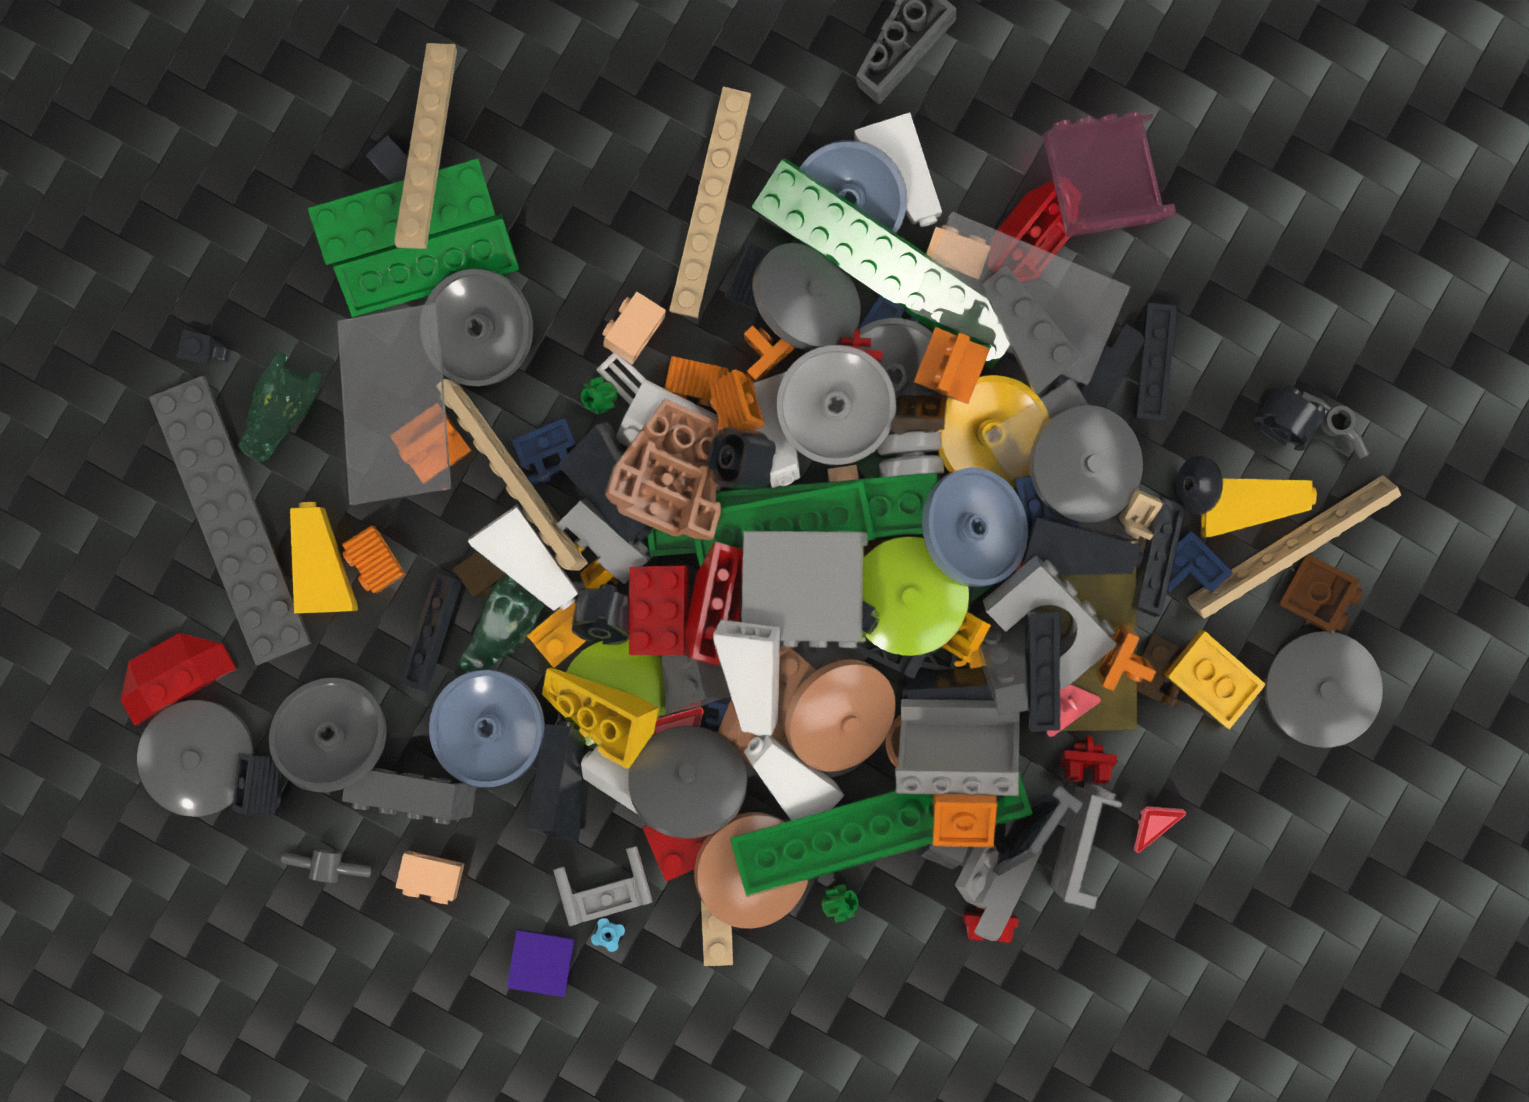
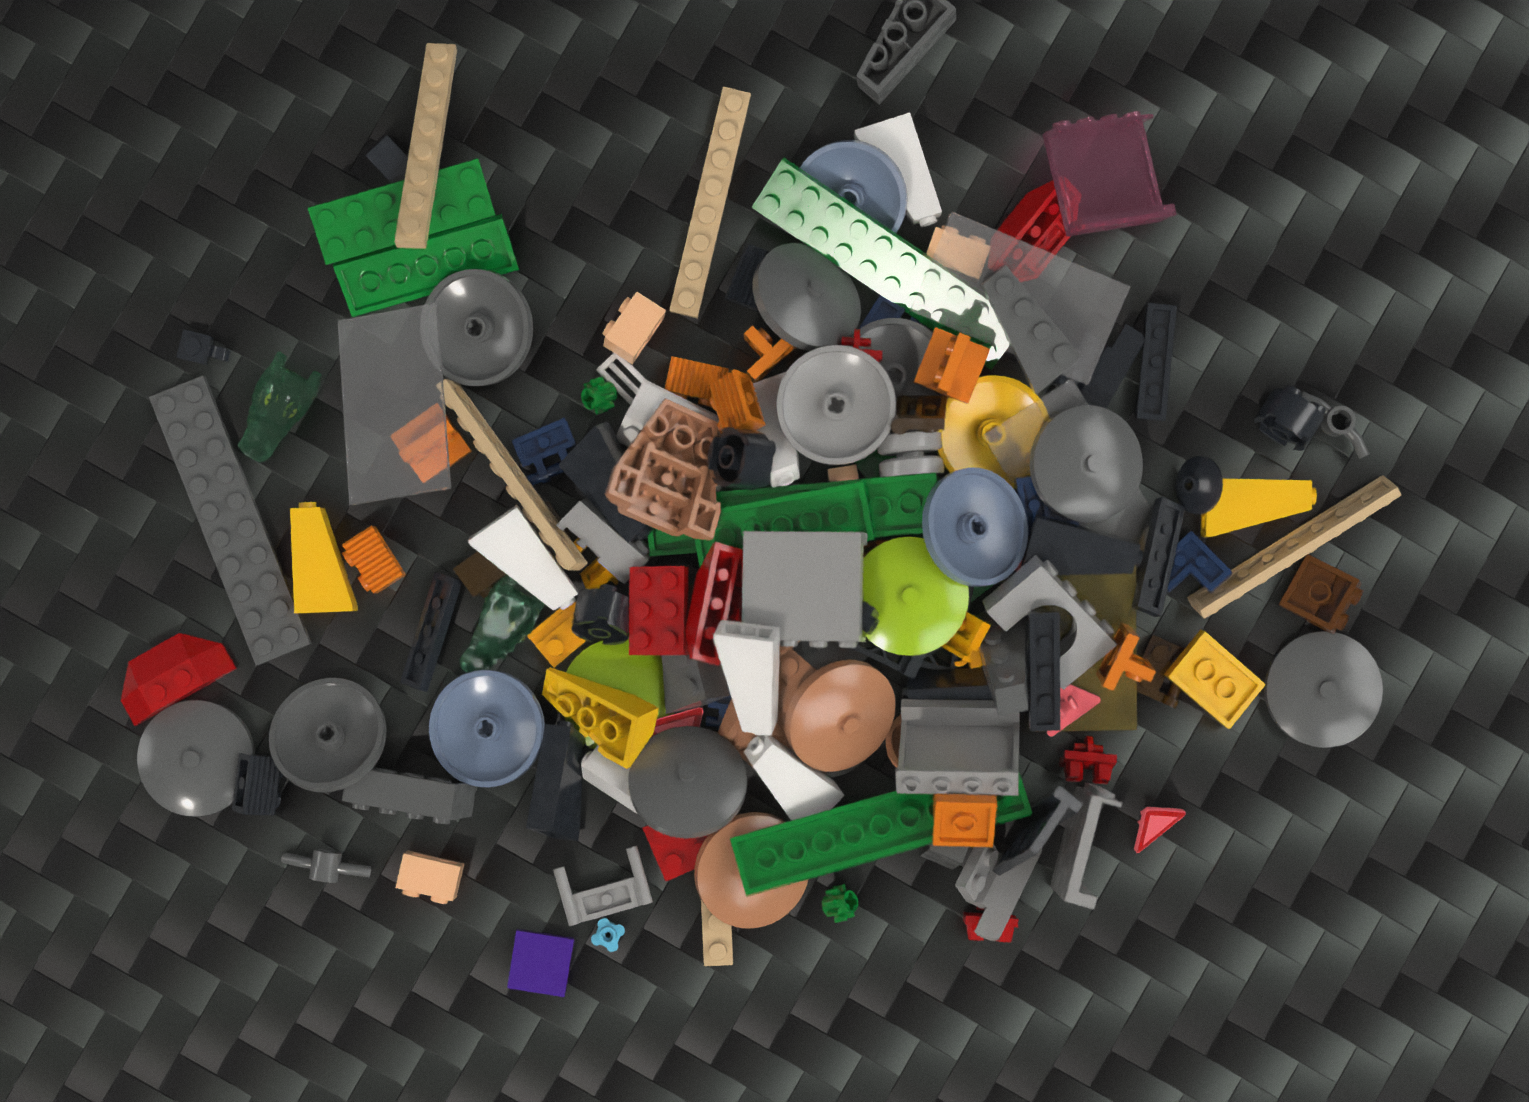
(1140, 514): tan bracket -> none

